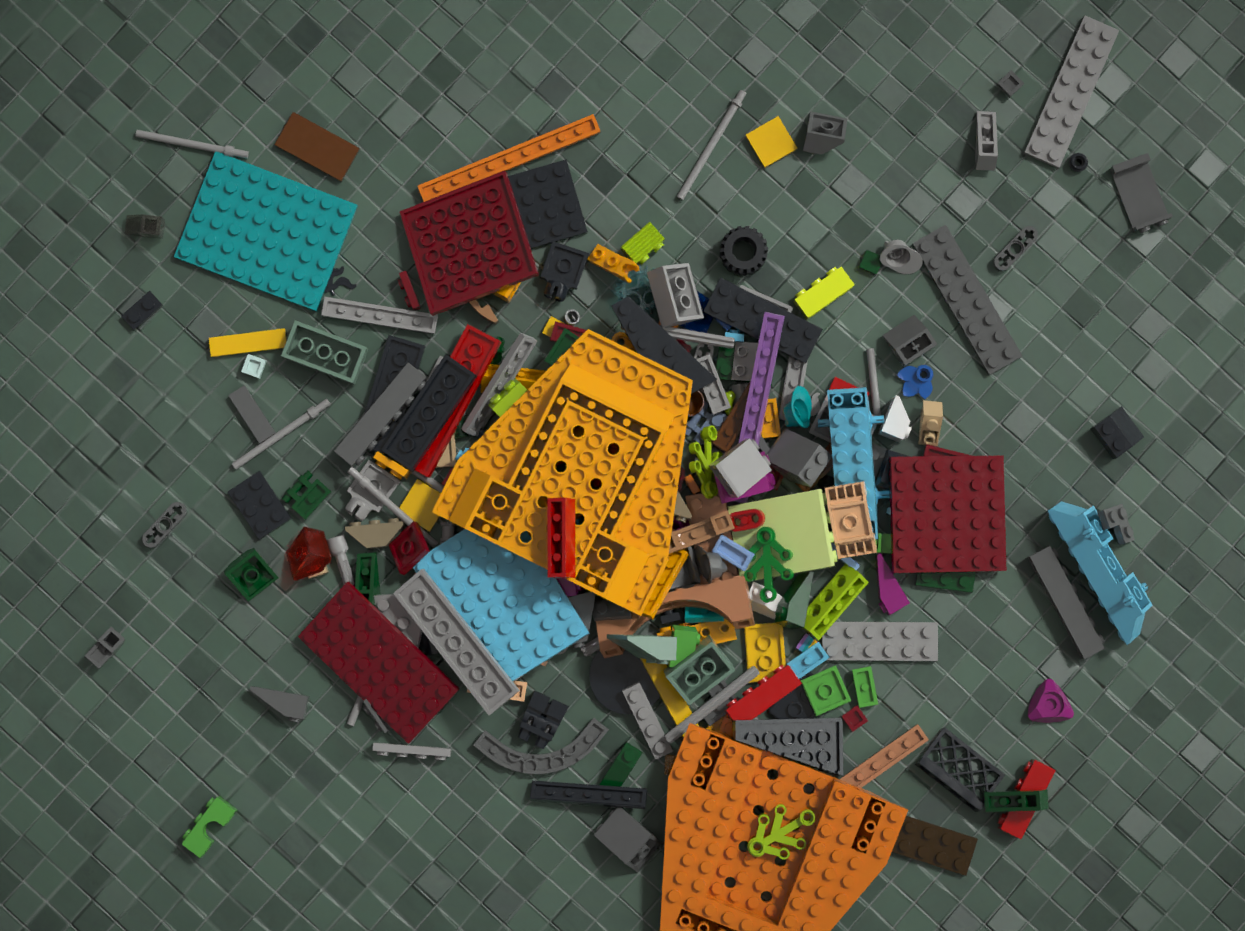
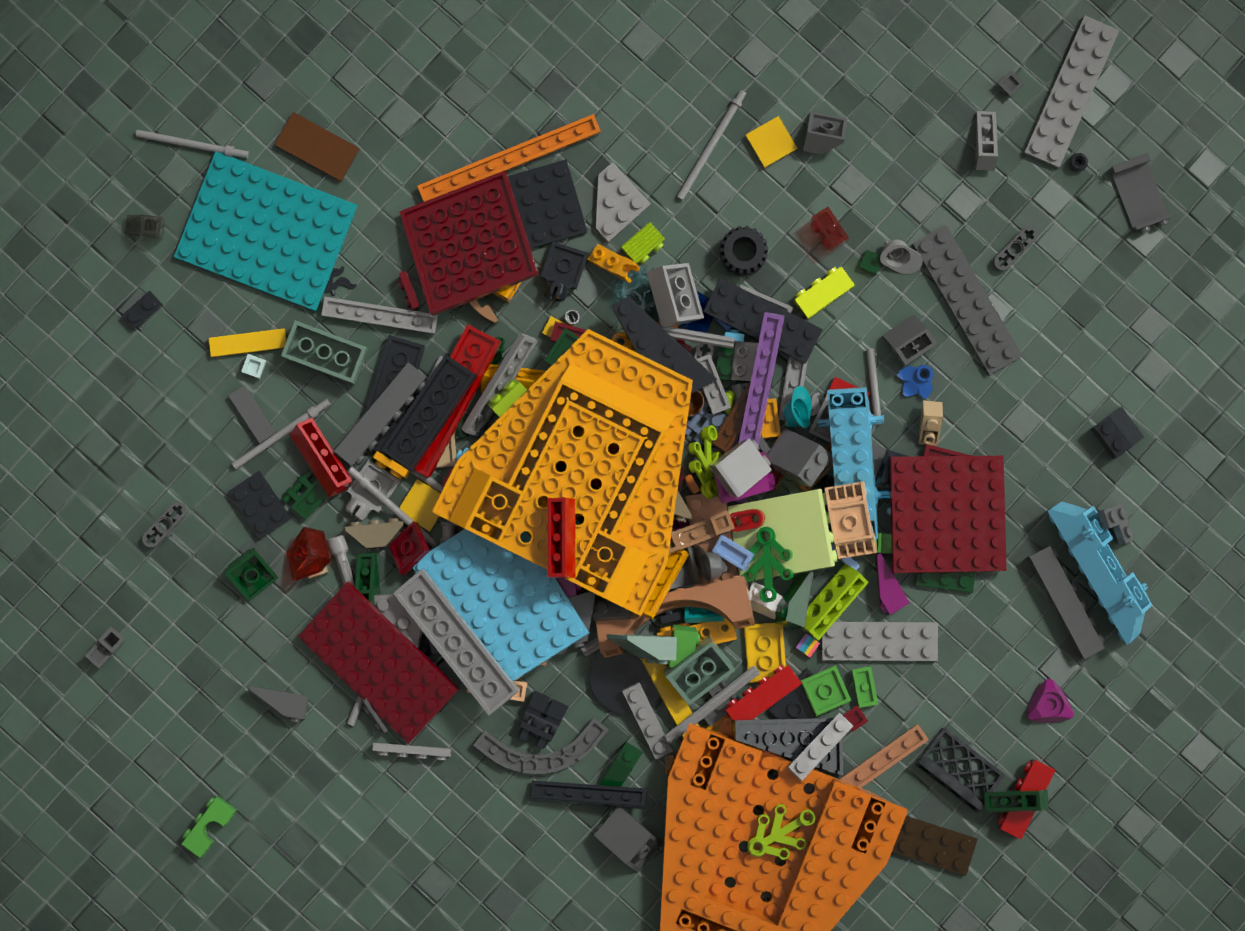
(320, 457): none -> red brick
(617, 202): none -> light grey plate
(808, 660): medium azure plate -> none
(820, 747): none -> light grey plate
(829, 229): none -> clear red brick
(896, 421): white slope -> none

